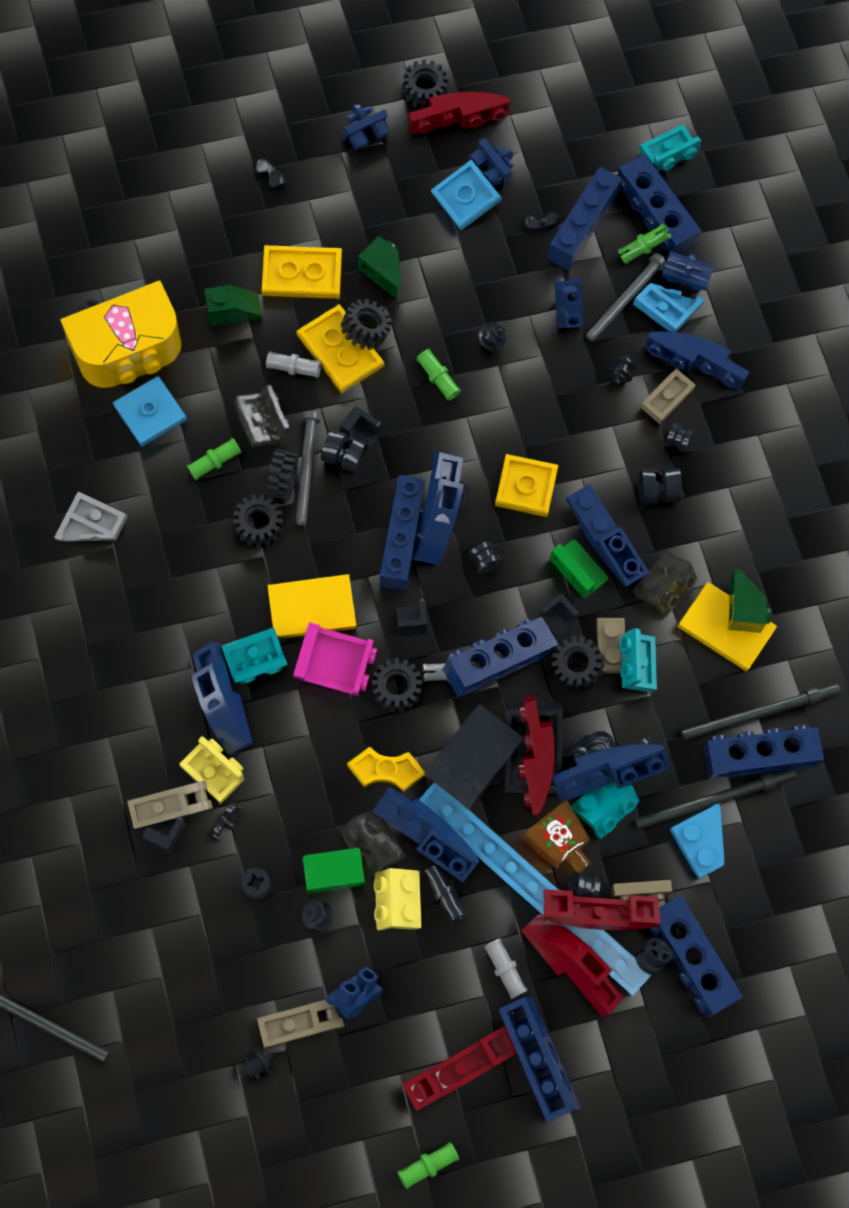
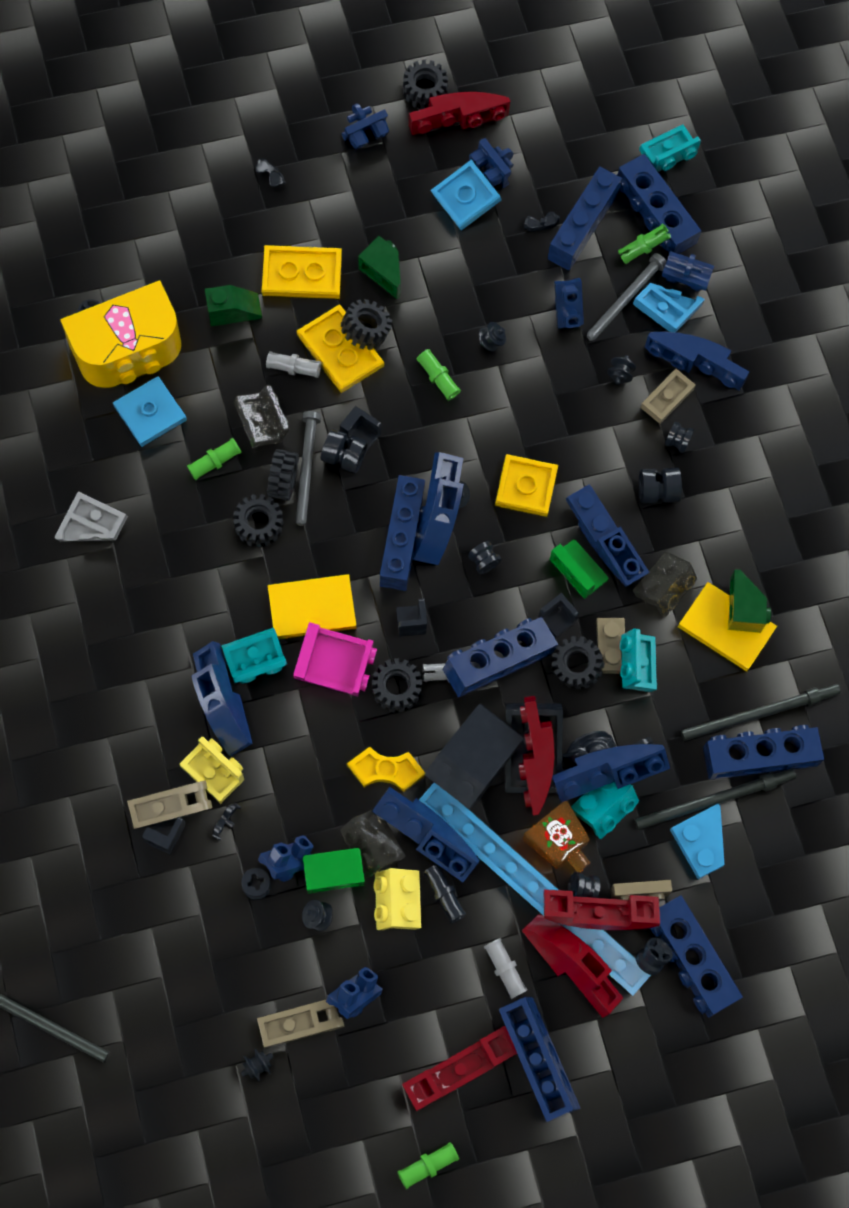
(286, 859): none -> dark blue hips

